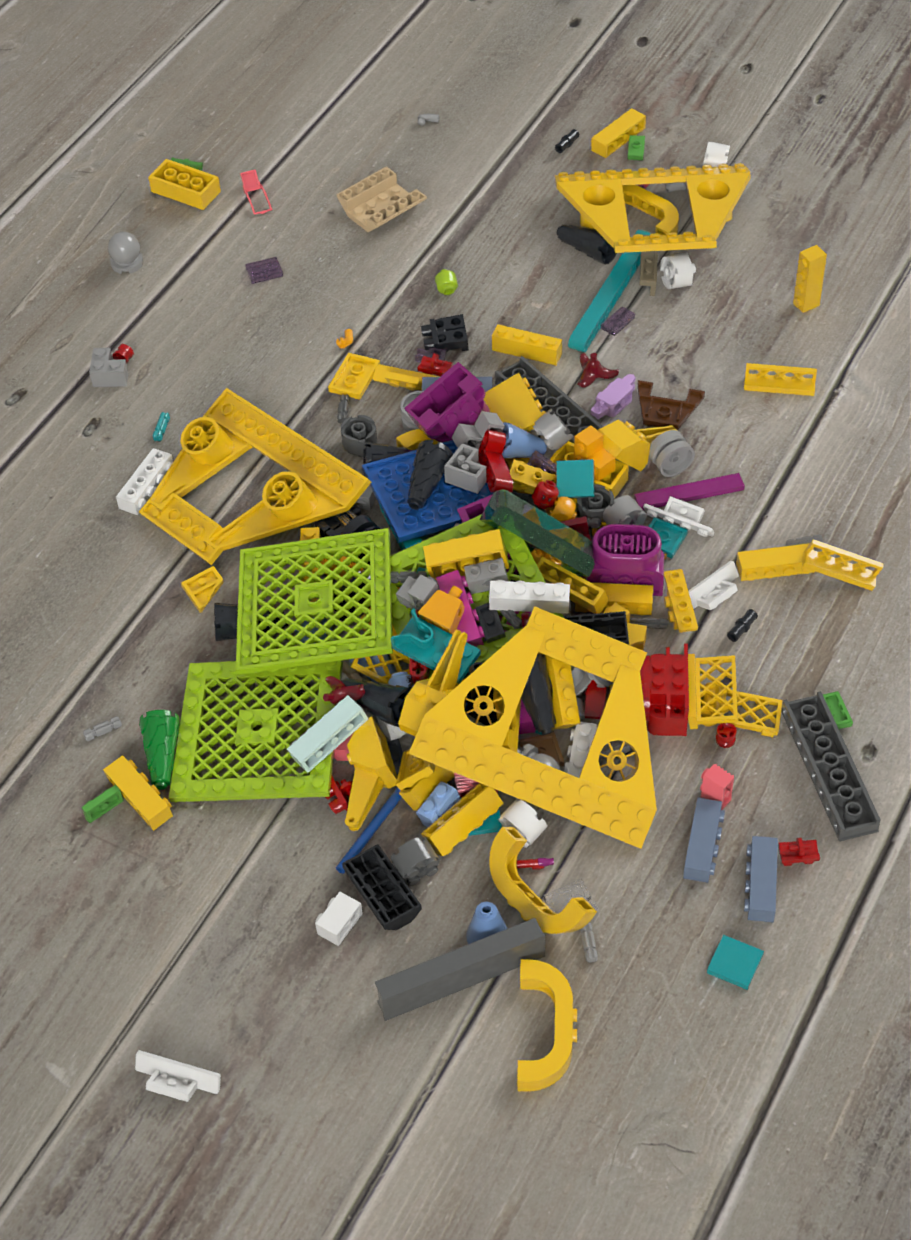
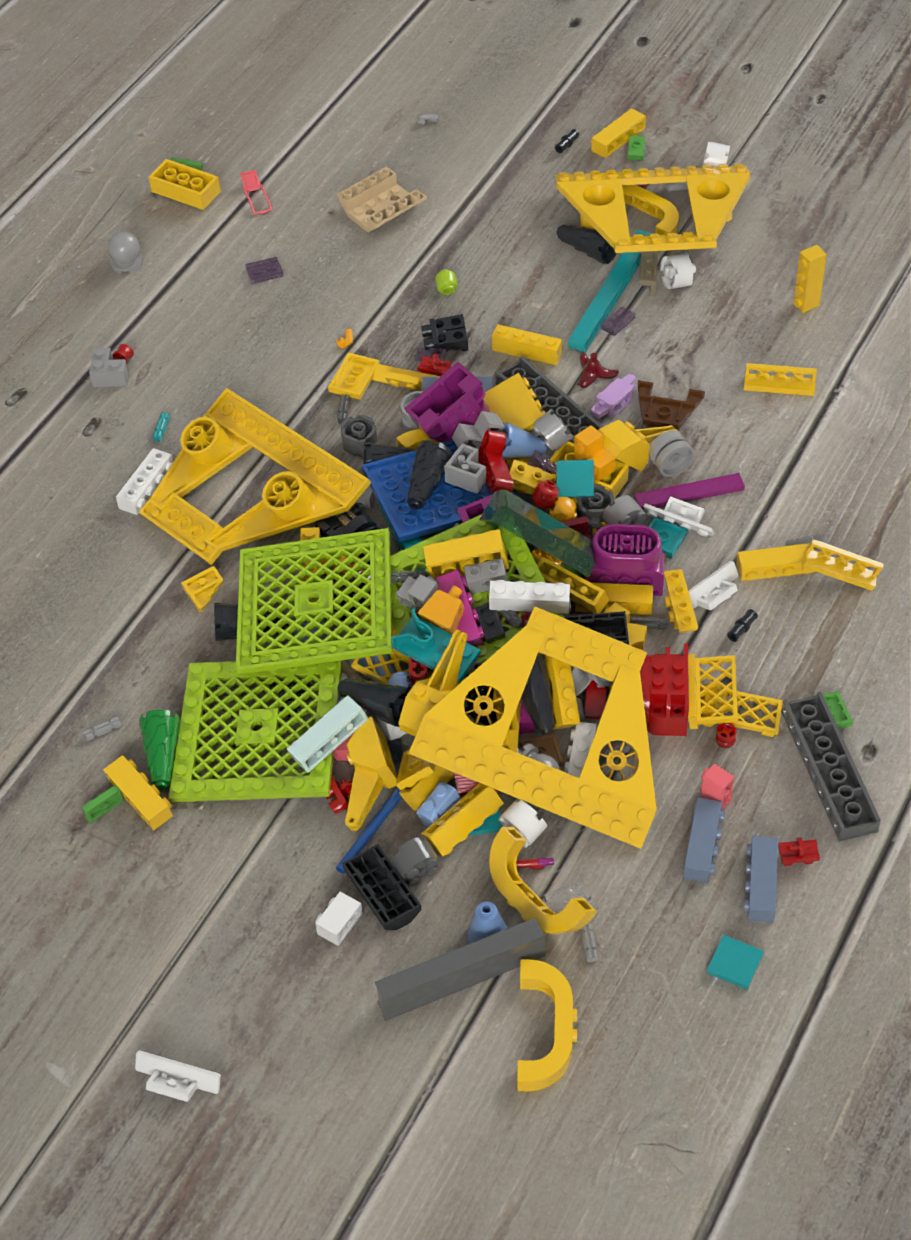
(340, 691): dark red piece -> none

